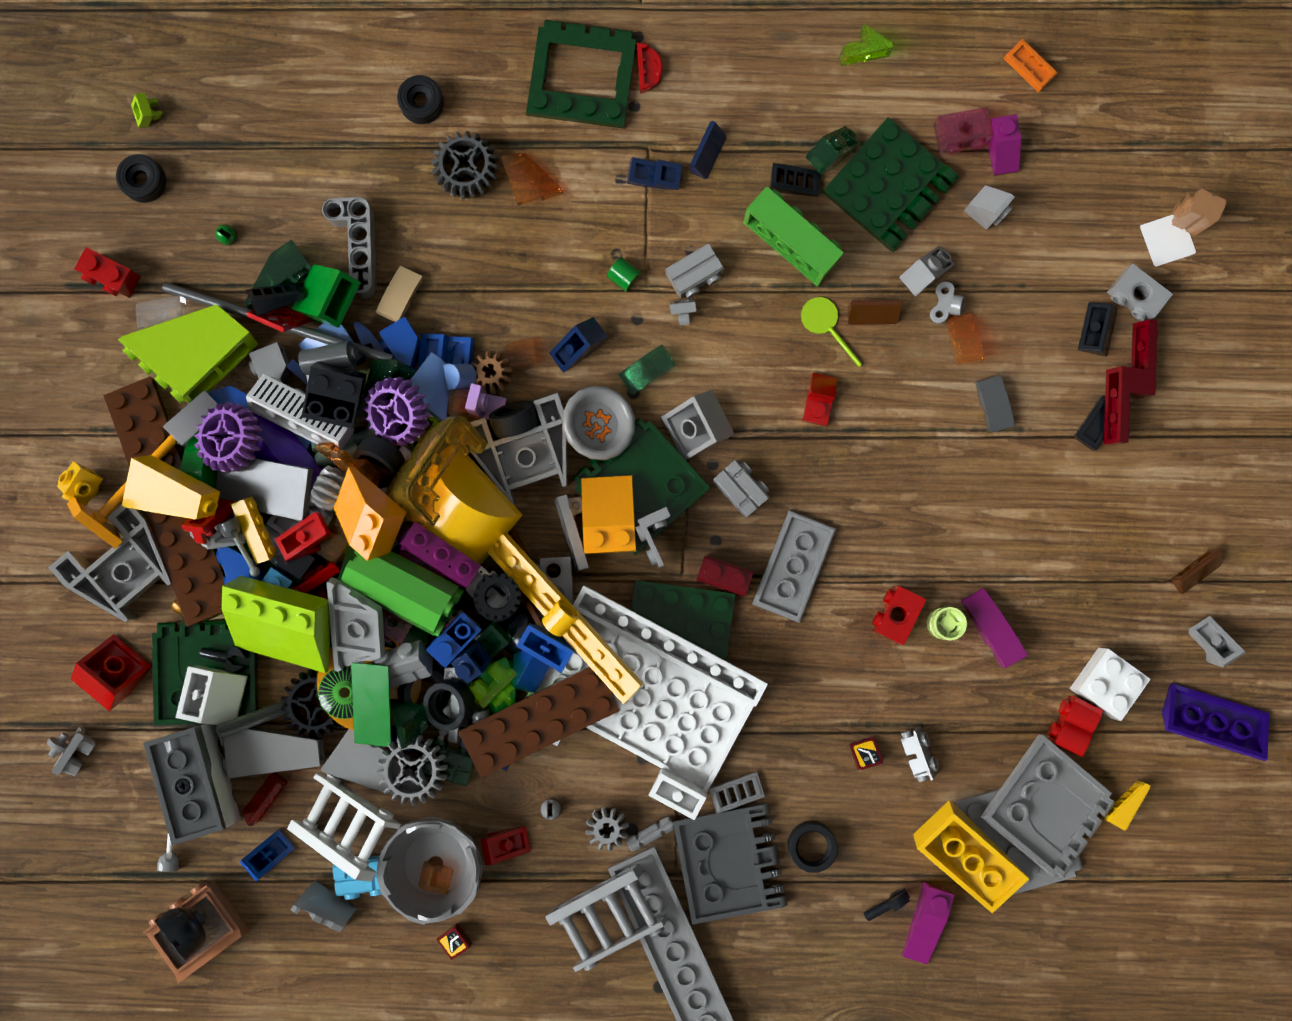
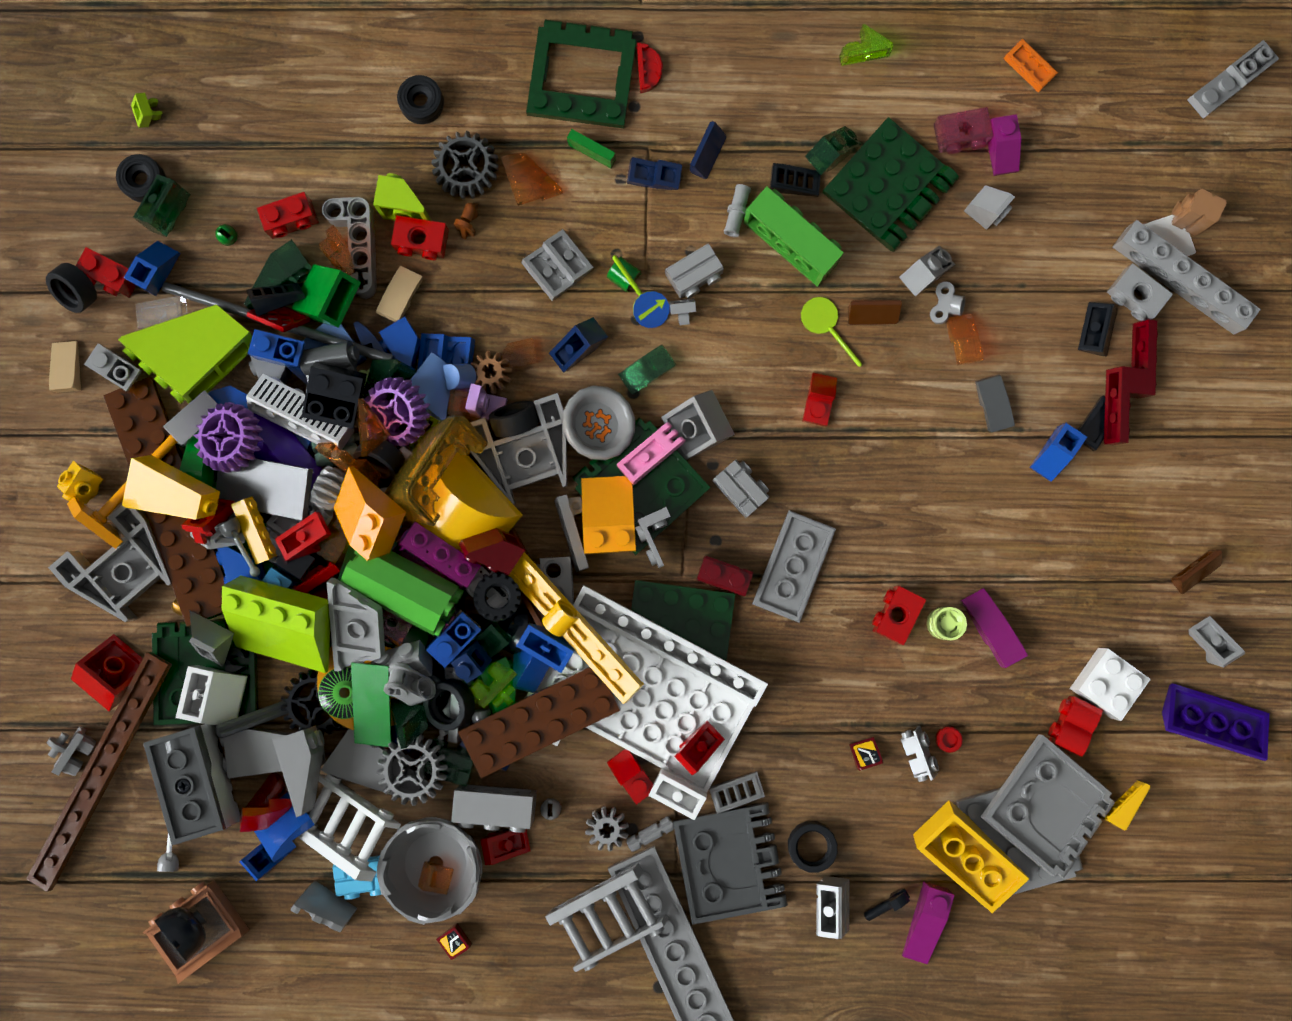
(64, 367): none -> tan slope
(71, 287): none -> black tyre
(99, 771): none -> reddish brown plate
(113, 367): none -> light grey slope
(152, 267): none -> blue slope
(162, 205): none -> clear green brick
(210, 639): none -> light grey slope
(261, 818): none -> red slope
(276, 349): none -> blue slope
(279, 836): none -> blue slope
(287, 215): none -> red brick
(300, 762): none -> light grey slope
(337, 251): none -> clear orange slope
(370, 428): none -> clear orange slope
(396, 198): none -> lime slope
(408, 228): none -> red brick
(409, 685): none -> light grey piece
(469, 213): none -> dark orange piece
(494, 549): none -> dark red slope
(494, 807): none -> light grey brick
(557, 265): none -> light grey slope
(591, 148): none -> green tile
(631, 775): none -> red slope
(650, 307): none -> blue piece
(650, 453): none -> bright pink hinge
(699, 747): none -> red slope
(737, 210): none -> light grey pin
(832, 907): none -> light grey brick
(948, 739): none -> red tile
(1058, 451): none -> blue slope
(1186, 277): none -> light grey brick
(1233, 79): none -> light grey slope

